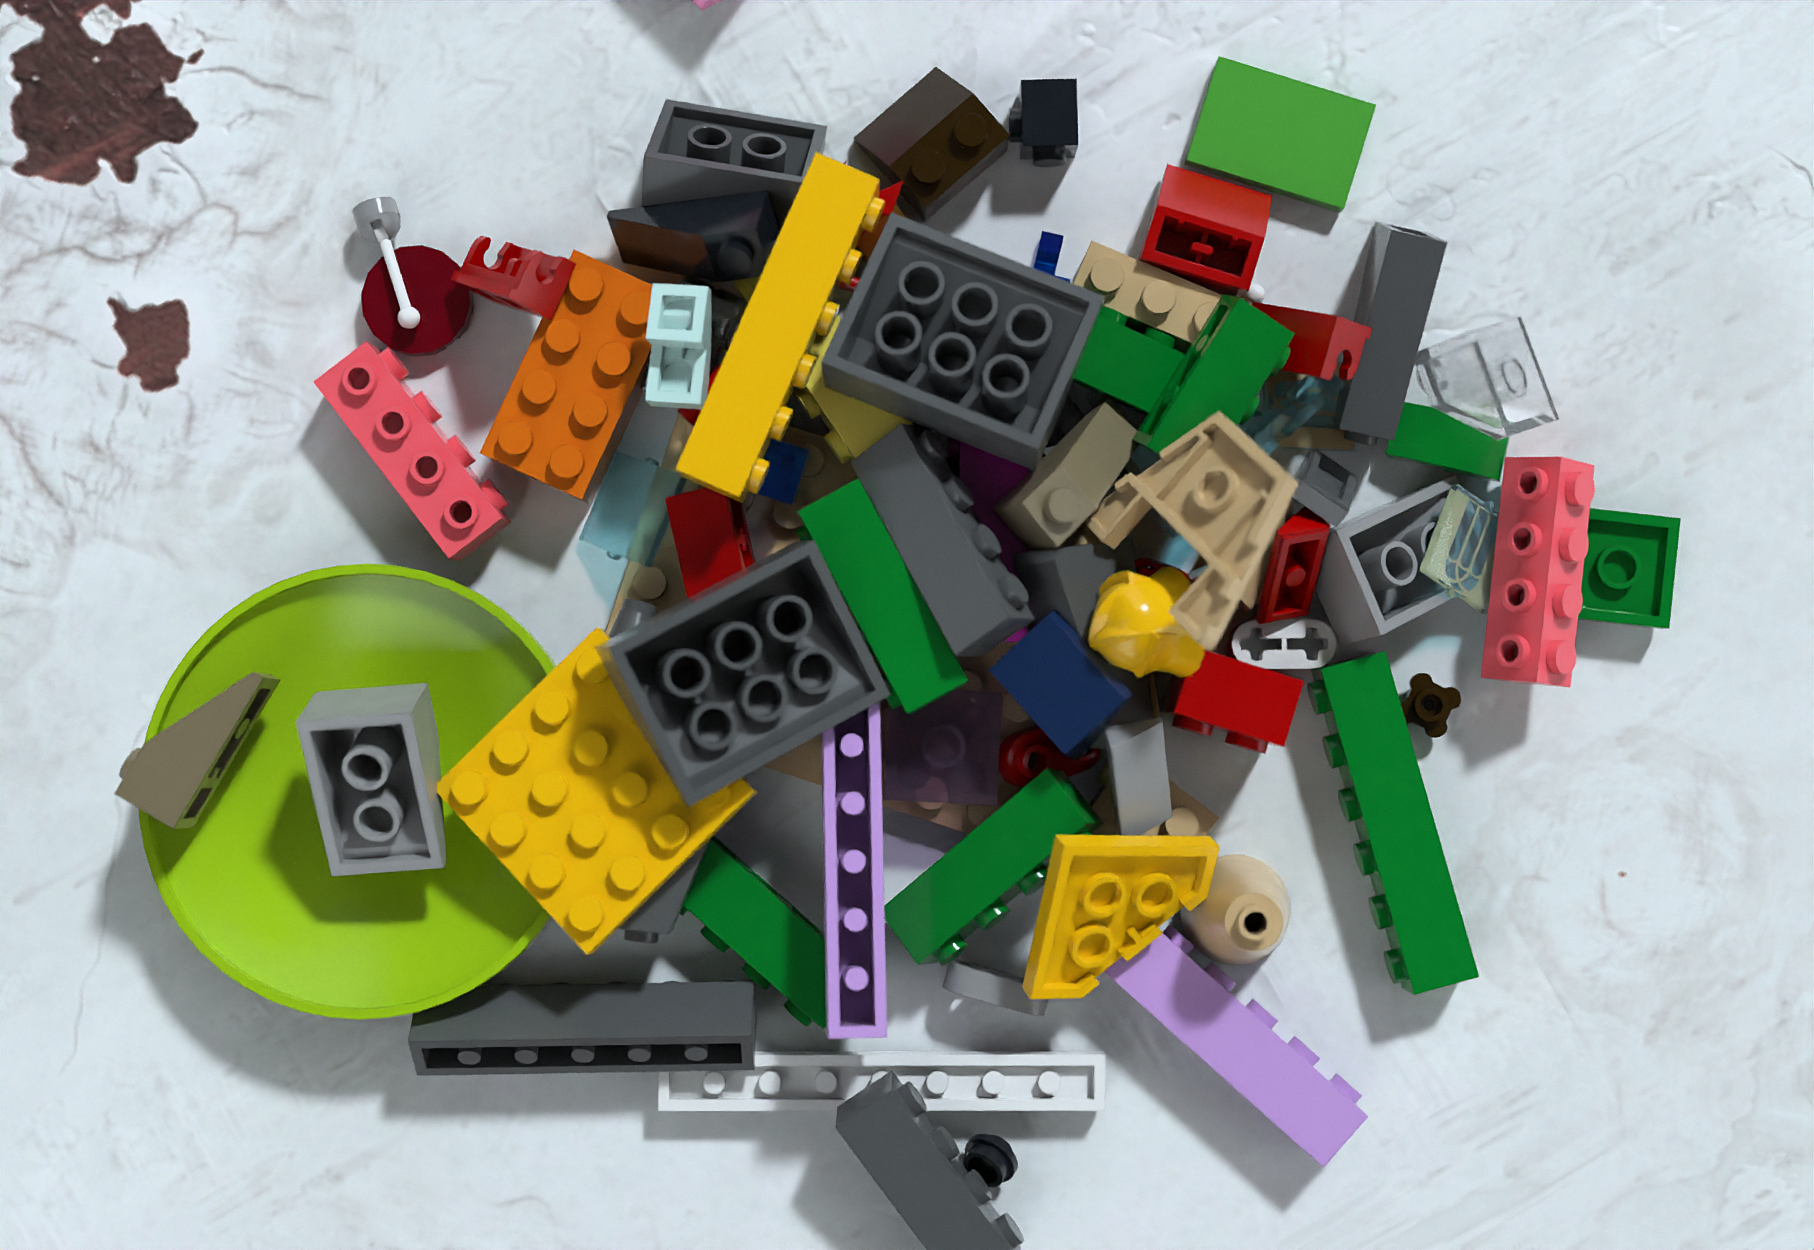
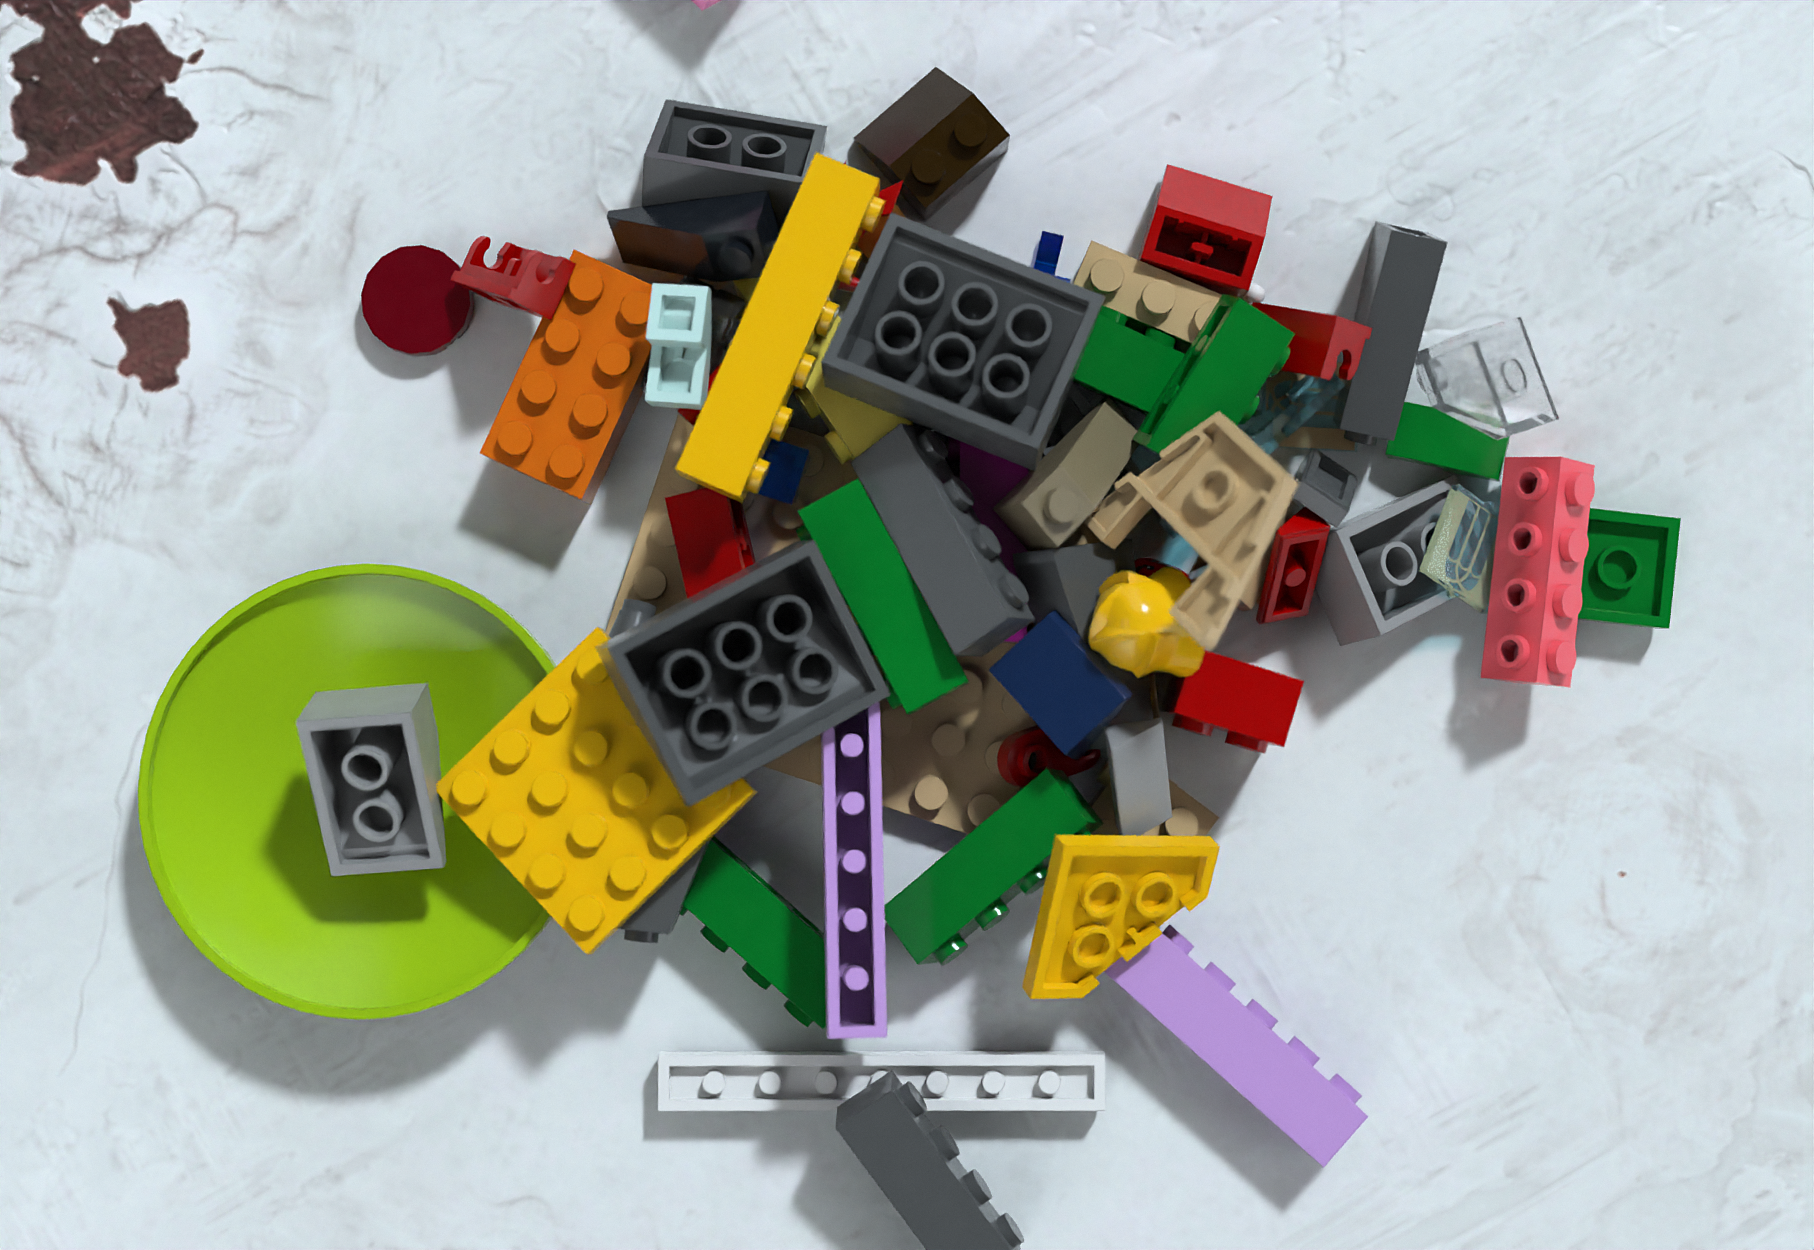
(186, 762): dark tan slope -> none
(380, 223): hinge -> none
(413, 451): coral brick -> none
(588, 1029): dark grey brick -> none
(632, 509): clear light blue piece -> none
(945, 750): clear purple plate -> none
(990, 1158): black plate -> none
(991, 987): light grey beam -> none
(1046, 121): black brick -> none
(1236, 889): tan cone -> none
(1280, 134): bright green tile -> none
(1282, 631): white beam -> none
(1393, 823): green brick -> none
(1443, 700): dark brown plate -> none

